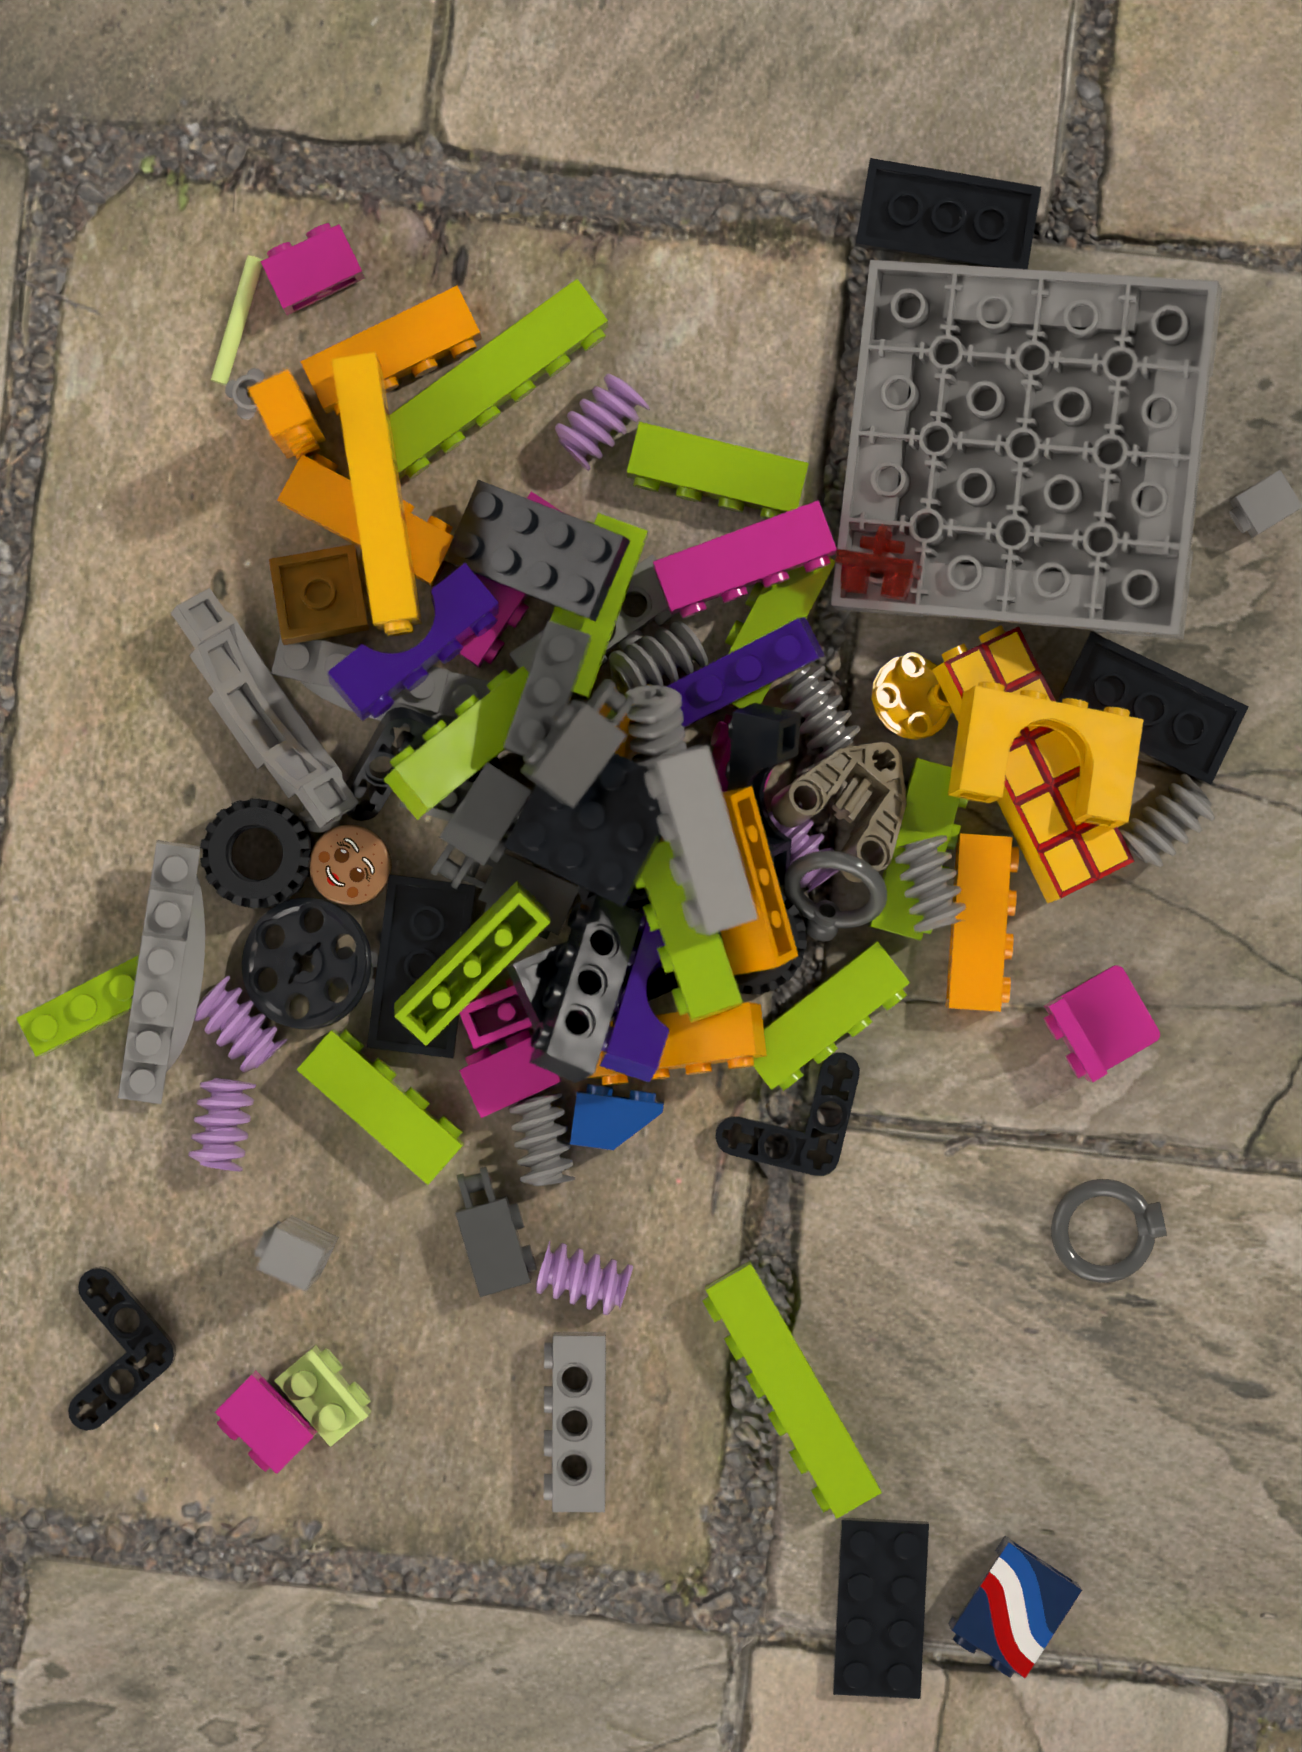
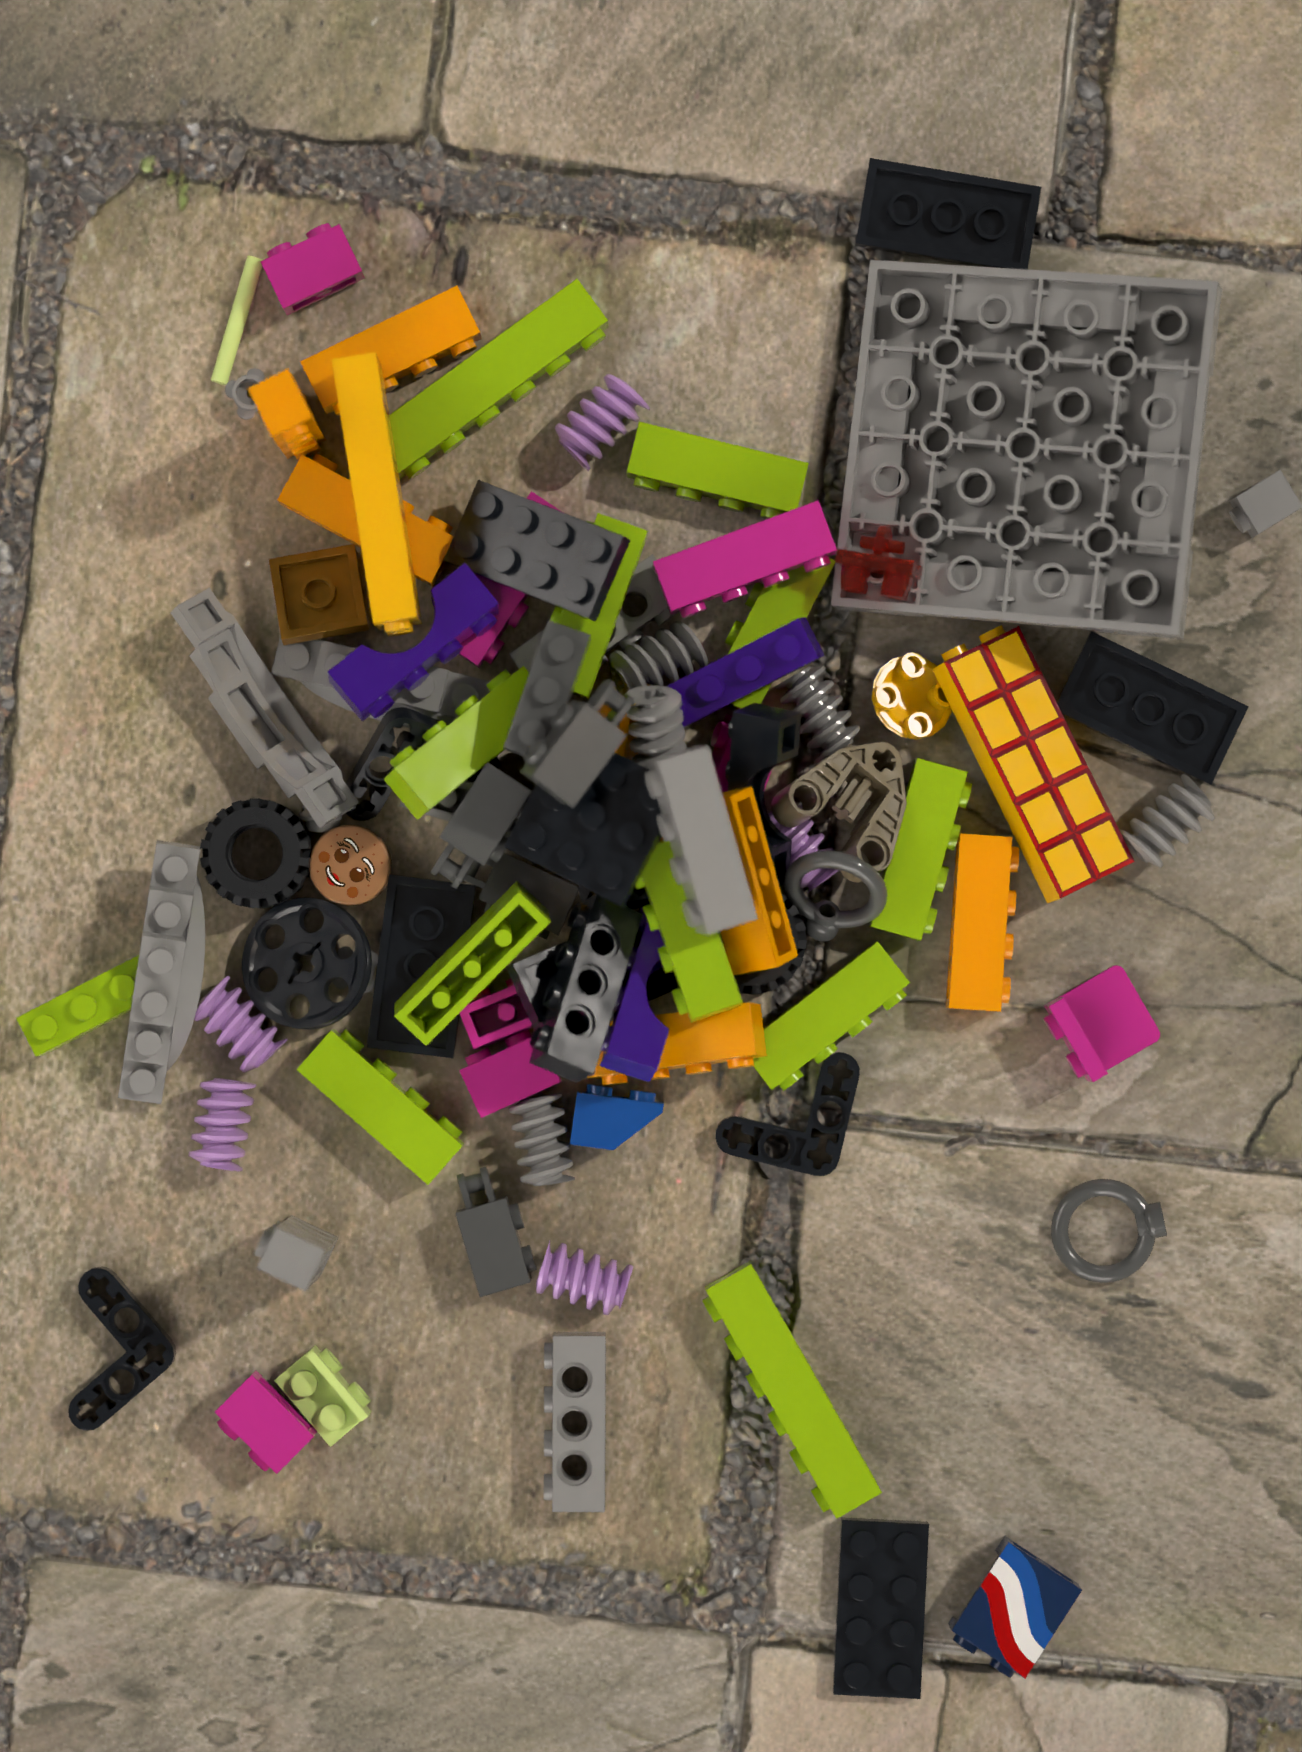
(930, 883): light grey piece -> none
(1103, 740): yellow arch -> none

